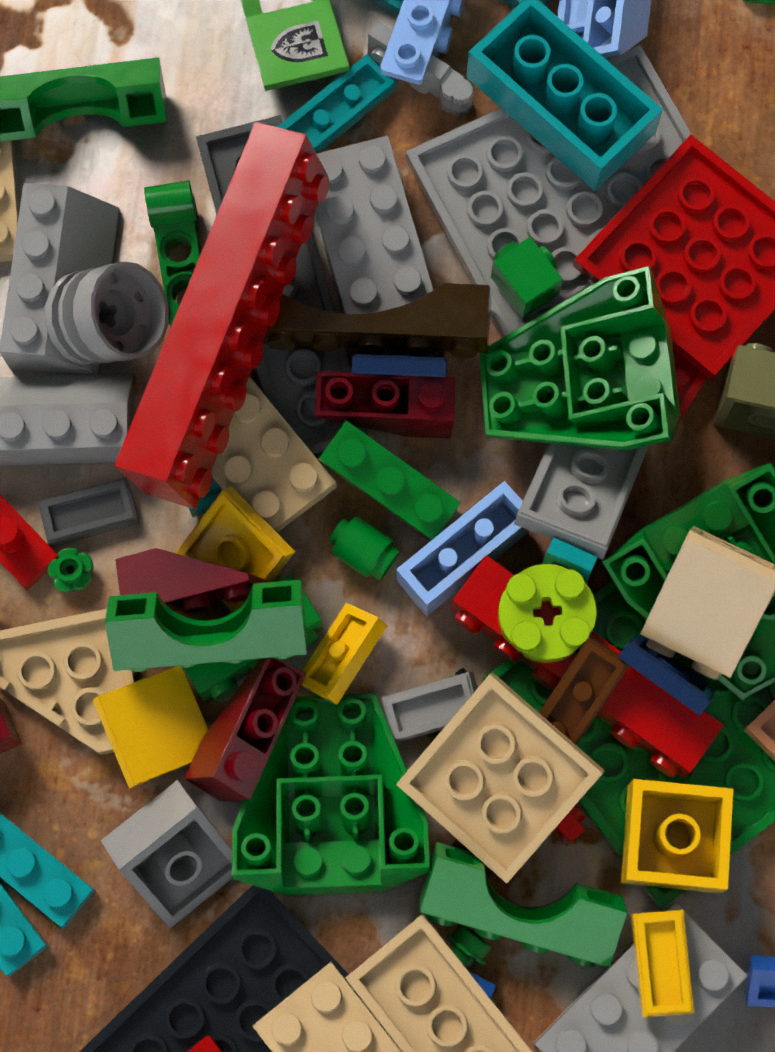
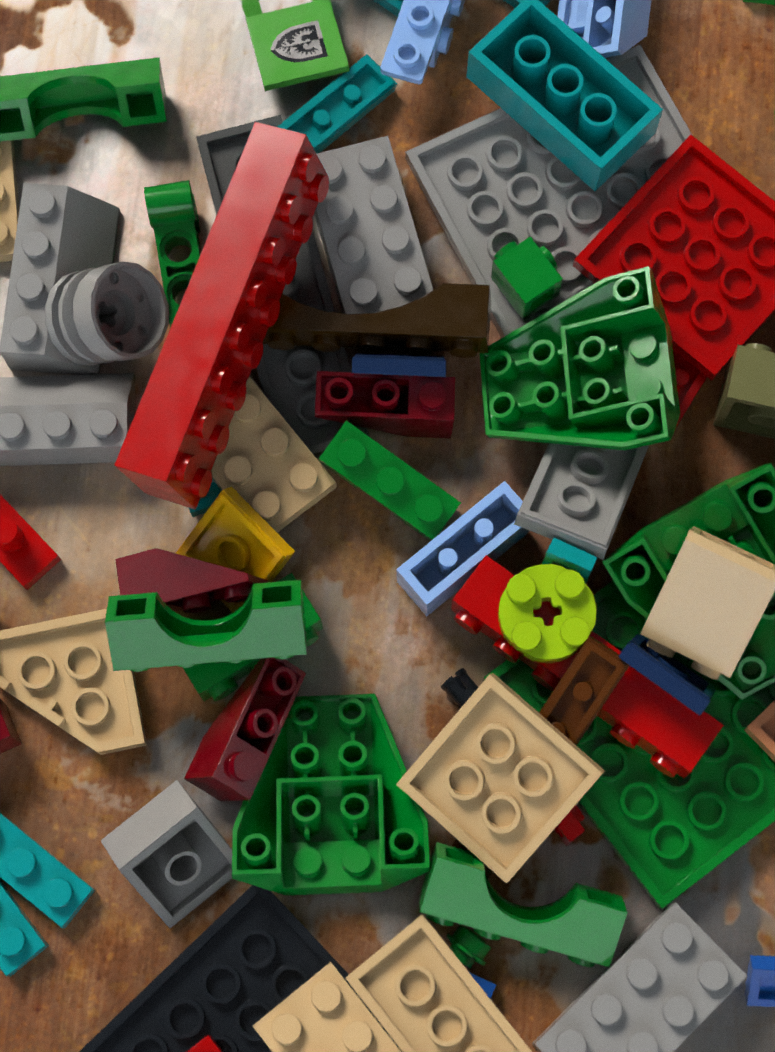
(71, 582): green plate -> none
(88, 512): dark grey tile -> none
(152, 725): yellow tile -> none
(342, 652): yellow plate -> none
(363, 548): green brick -> none
(427, 707): light grey tile -> none
(440, 80): light grey hinge -> none
(662, 963): yellow tile -> none
(677, 836): yellow brick -> none

